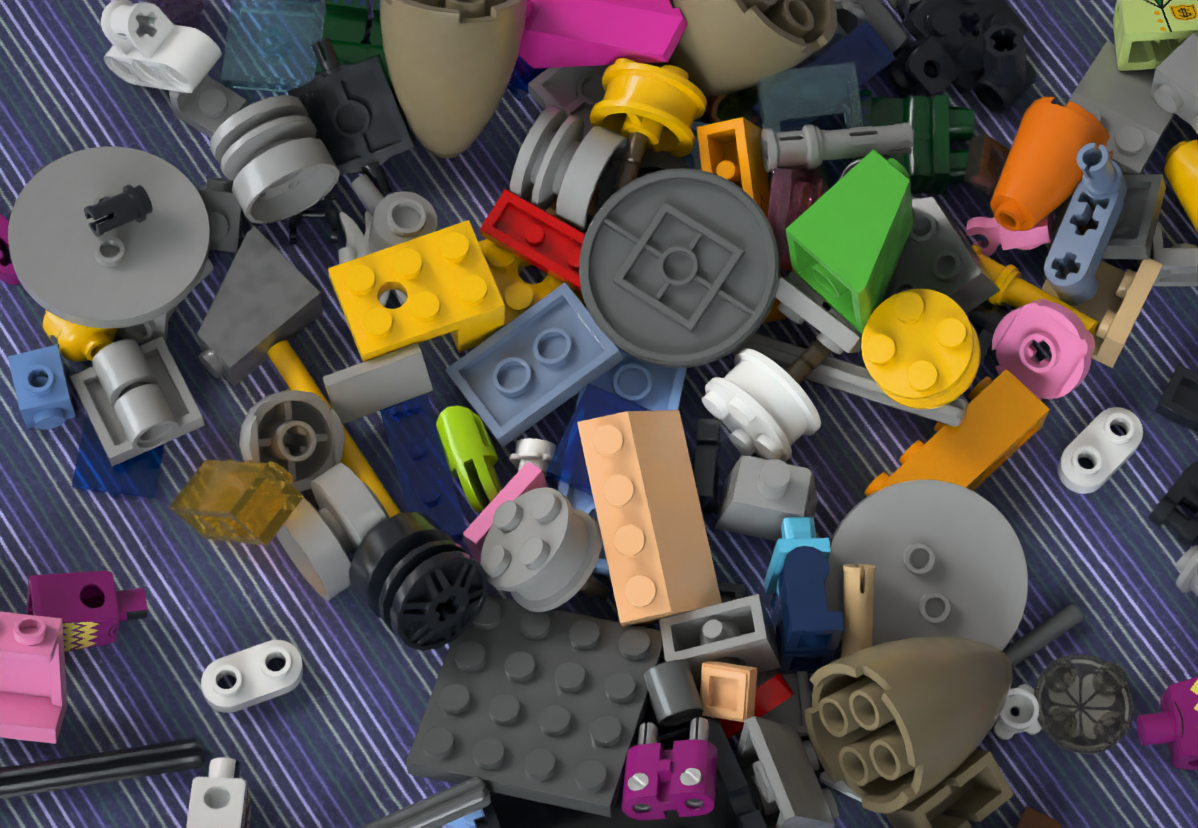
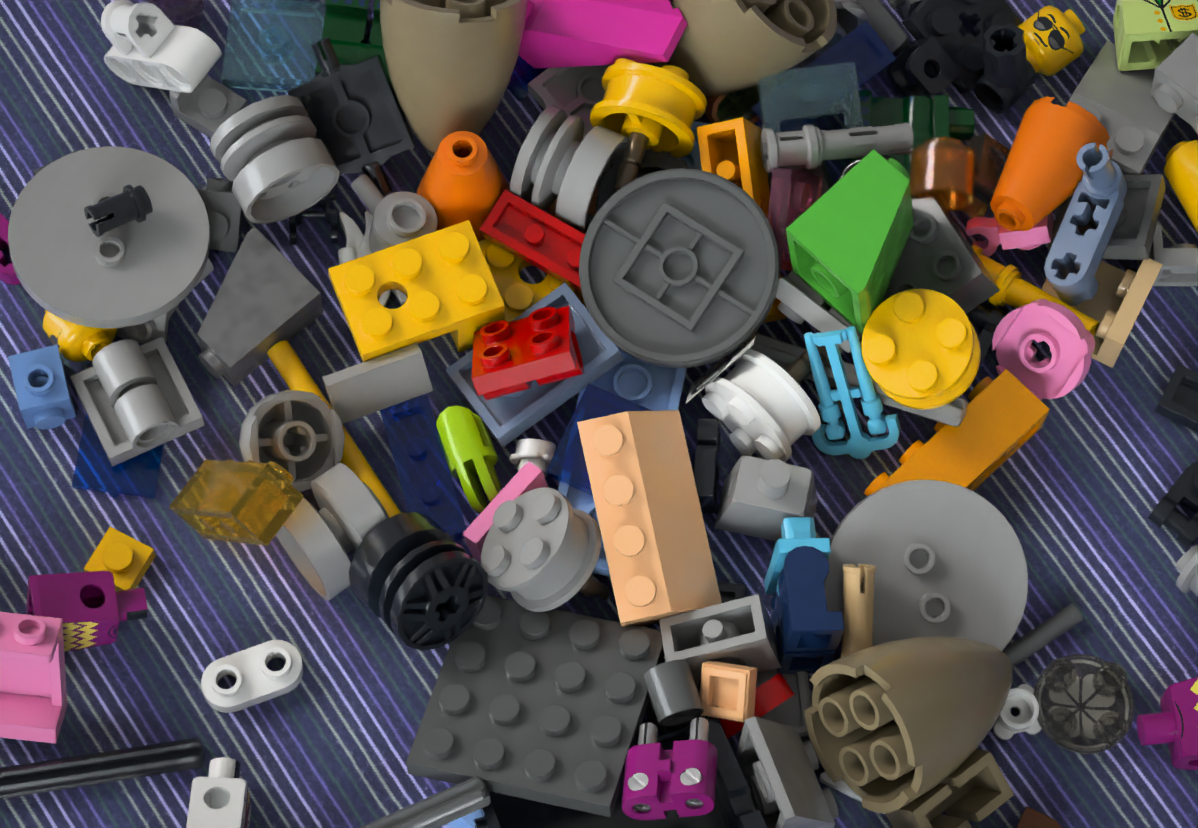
(123, 557): none -> yellow plate
(462, 181): none -> orange cone
(525, 350): none -> red plate
(718, 368): none -> white sticker
(859, 443): none -> medium azure piece
(947, 172): none -> clear orange piece
(1052, 39): none -> yellow head
(1102, 447): white plate -> none

